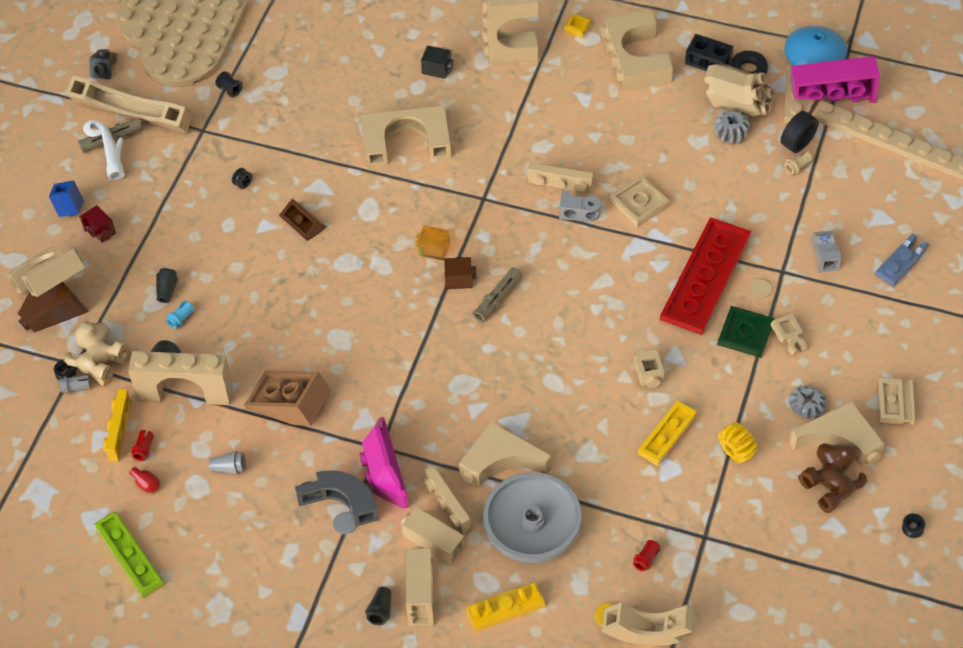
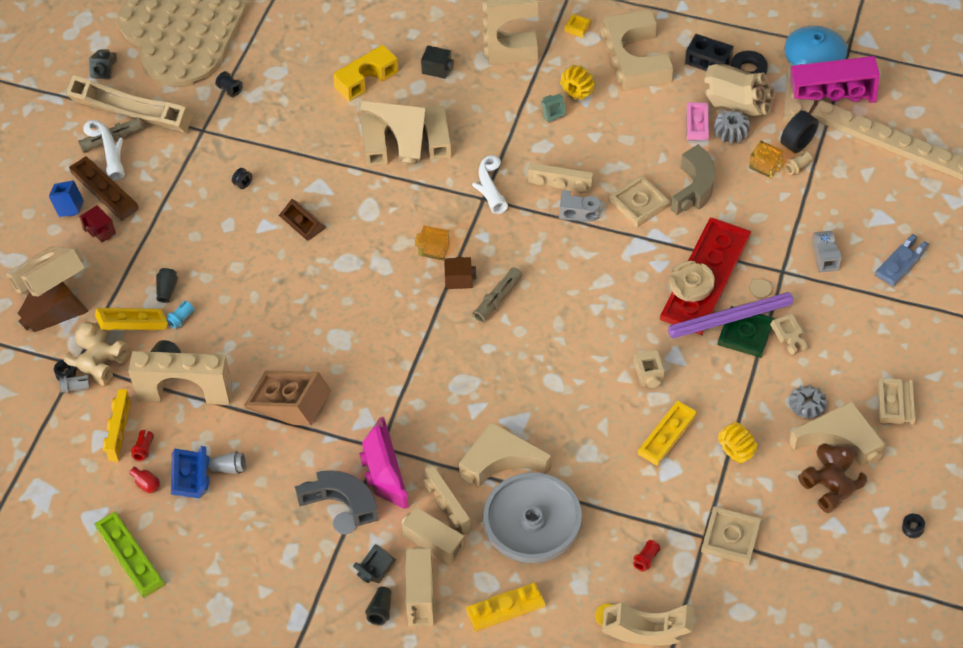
(104, 188): none -> reddish brown plate
(131, 319): none -> yellow plate
(189, 472): none -> blue bracket
(375, 565): none -> pearl dark grey bracket
(377, 63): none -> yellow arch
(405, 123): none -> tan arch
(495, 200): none -> white plant
(553, 107): none -> sand green tile
(577, 82): none -> yellow gear
(691, 281): none -> tan tile
(697, 121): none -> bright pink plate
(701, 169): none -> dark tan arch
(730, 315): none -> medium lavender axle
(731, 535): none -> tan tile
(766, 159): none -> clear yellow brick

